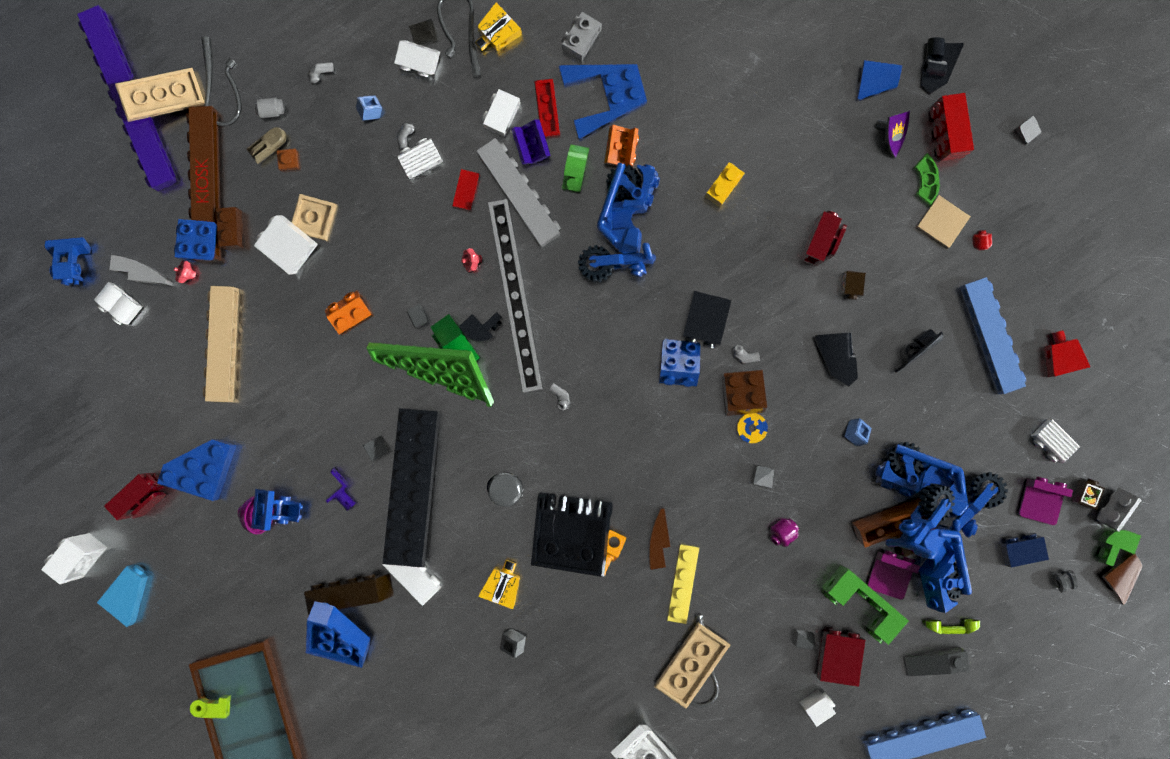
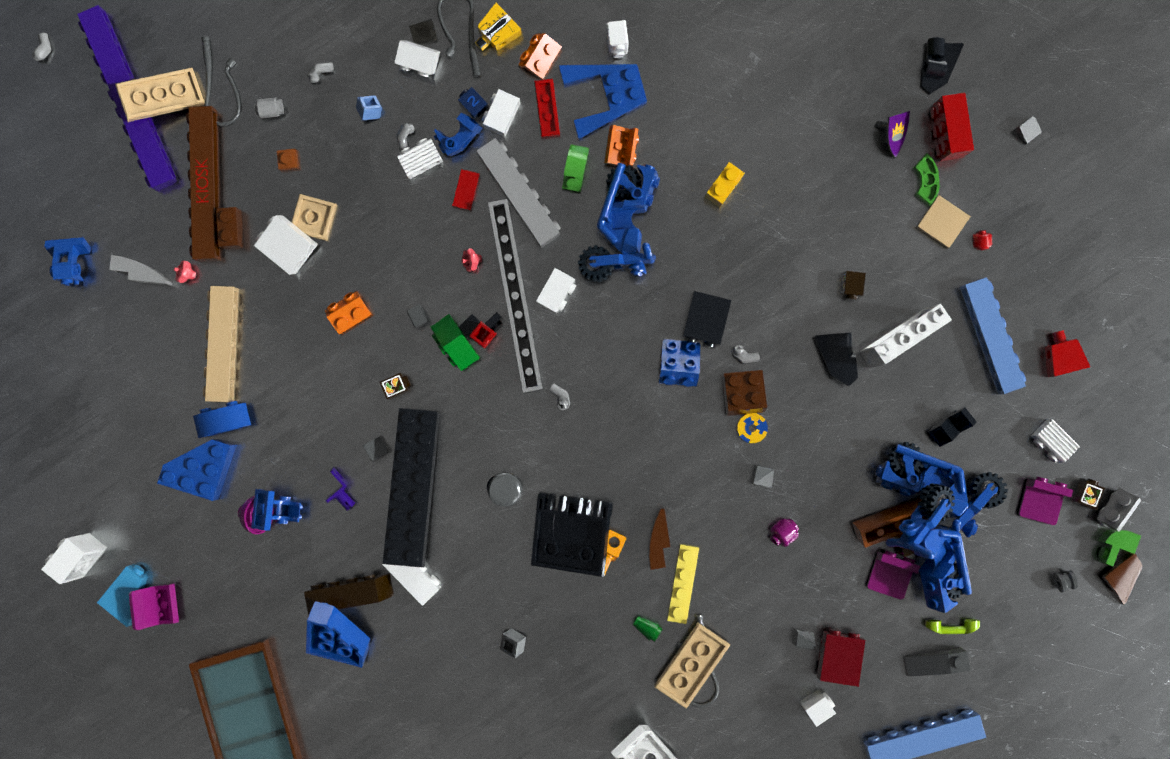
(43, 48): none -> light grey arm
(117, 303): white brick -> none
(136, 497): dark red brick -> none
(153, 606): none -> magenta bracket
(195, 240): blue bracket -> none
(208, 708): lime leg -> none
(221, 420): none -> blue brick
(267, 144): dark tan arm -> none
(395, 386): none -> dark brown brick
(444, 366): bright green wing -> none
(466, 133): none -> blue tile
(473, 103): none -> dark blue brick
(482, 335): none -> red brick
(502, 586): yellow torso -> none
(531, 142): dark purple bracket -> none
(539, 54): none -> bracket
(556, 291): none -> white brick
(581, 36): light grey brick -> none
(617, 38): none -> white brick
(647, 628): none -> green cone
(824, 238): dark red brick -> none
(858, 432): medium blue slope -> none
(877, 78): blue slope -> none
(887, 620): bright green plate -> none
(905, 336): none -> white window
(923, 344): black panel -> none
(951, 426): none -> black brick
(1024, 550): dark blue brick -> none

